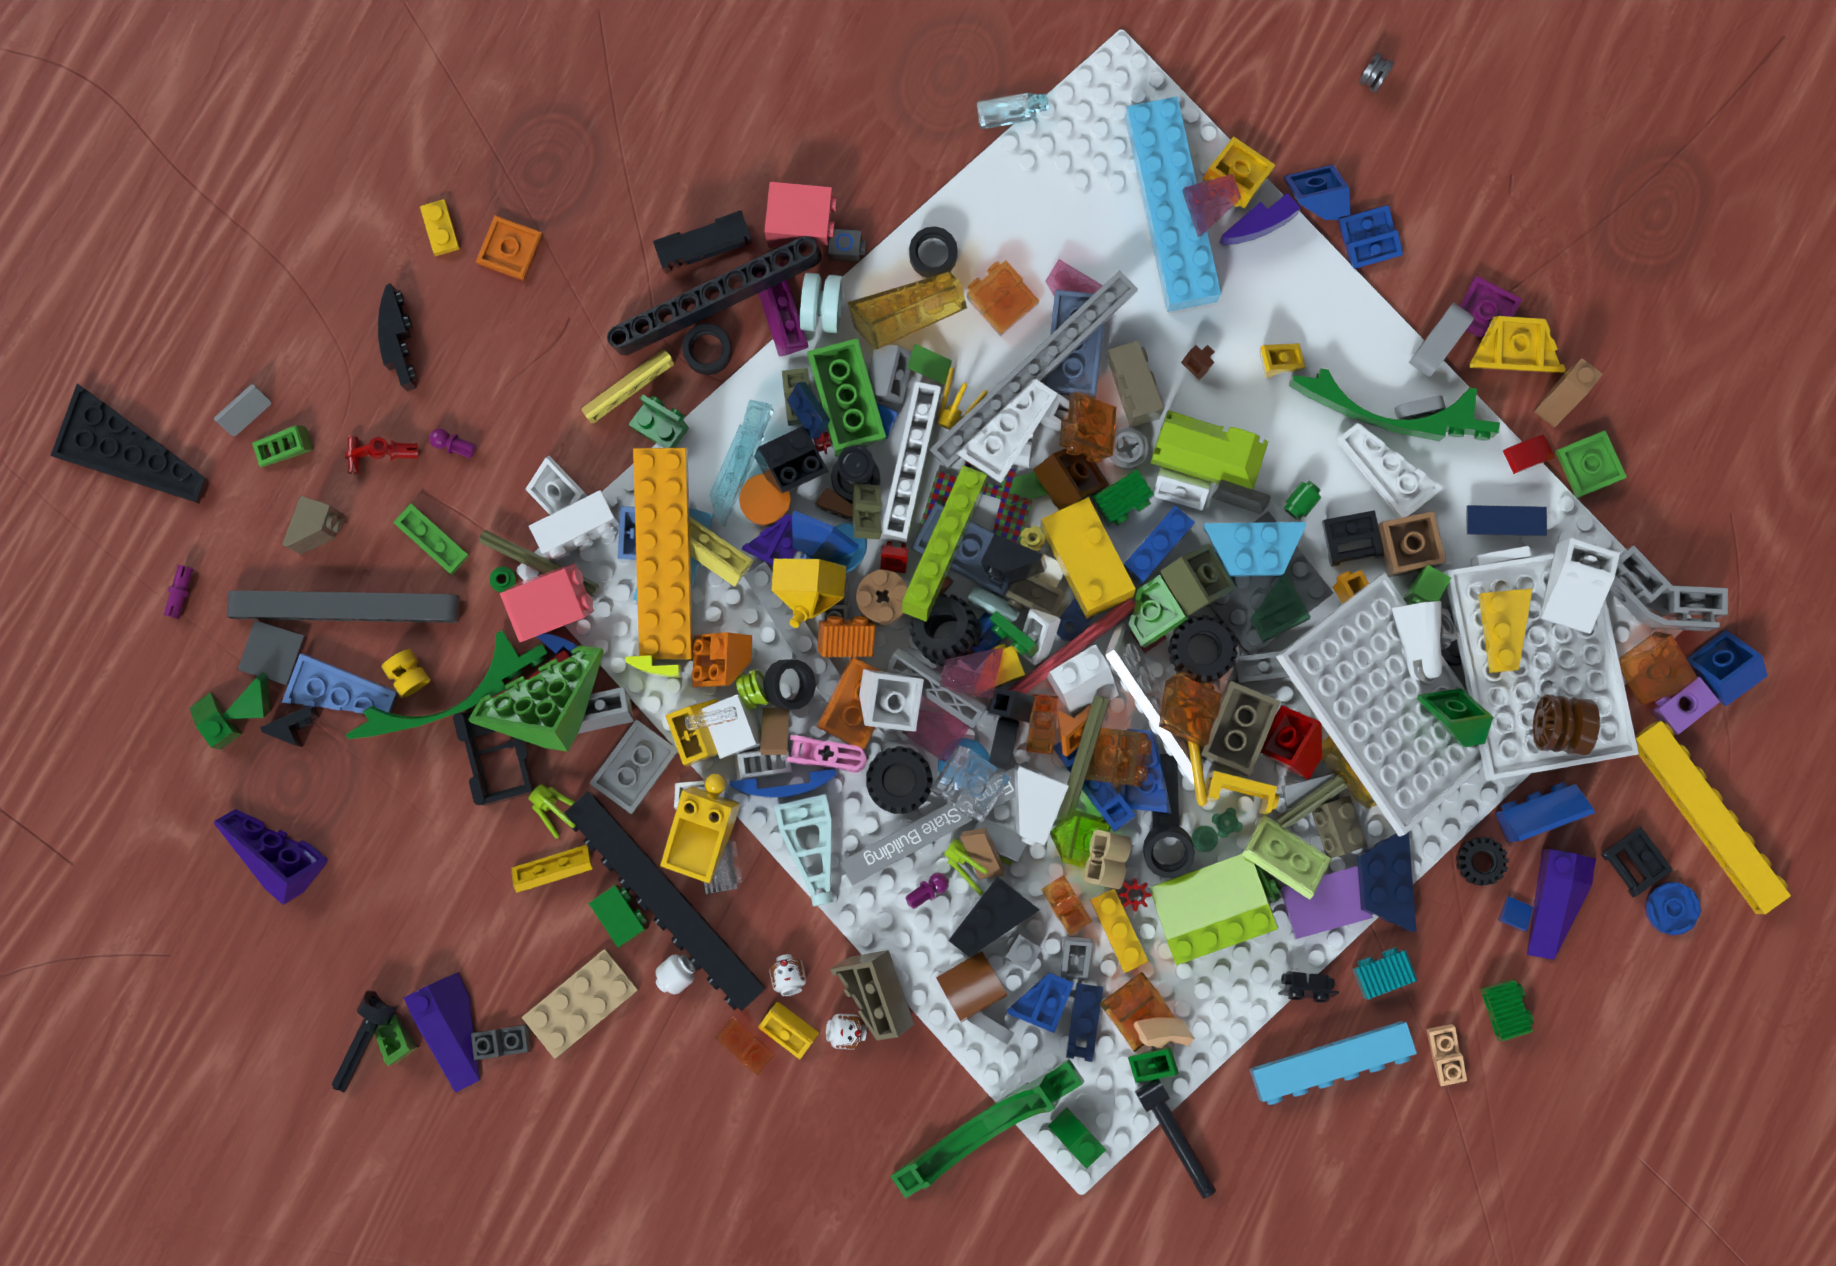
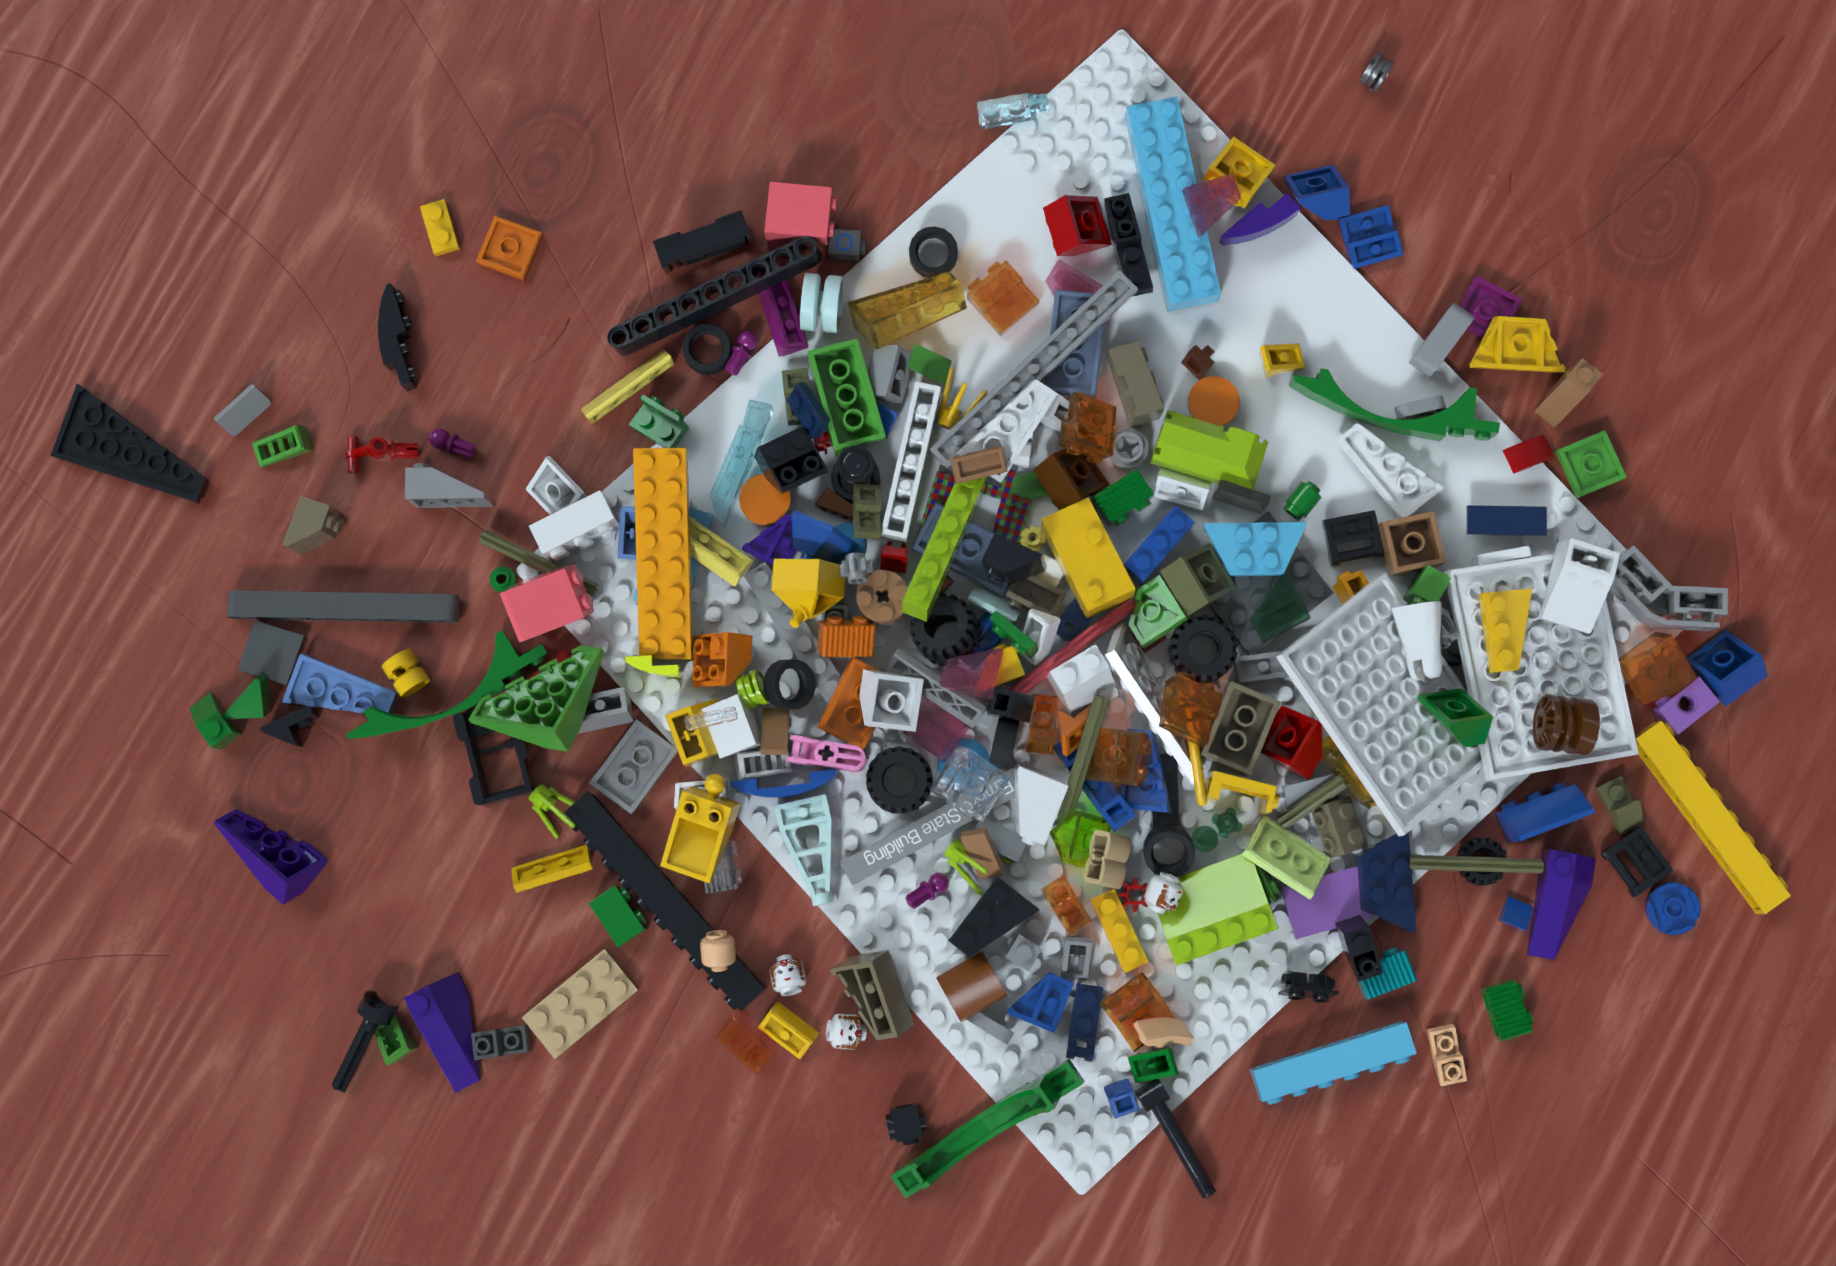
(178, 591): magenta pin -> none
(431, 539): bright green plate -> none
(433, 489): none -> light grey slope
(556, 643): blue slope -> none
(675, 974): white head -> none
(718, 950): none -> light nougat head
(747, 342): none -> magenta axle
(856, 568): none -> light grey gear
(906, 1123): none -> black brick
(978, 464): none -> medium nougat tile
(1076, 225): none -> red slope
(1076, 1138): green slope -> none
(1121, 1098): none -> blue slope
(1127, 242): none -> black slope
(1163, 892): none -> white head
(1214, 400): none -> orange tile
(1359, 947): none -> black slope
(1480, 864): none -> olive axle
(1620, 806): none -> olive slope

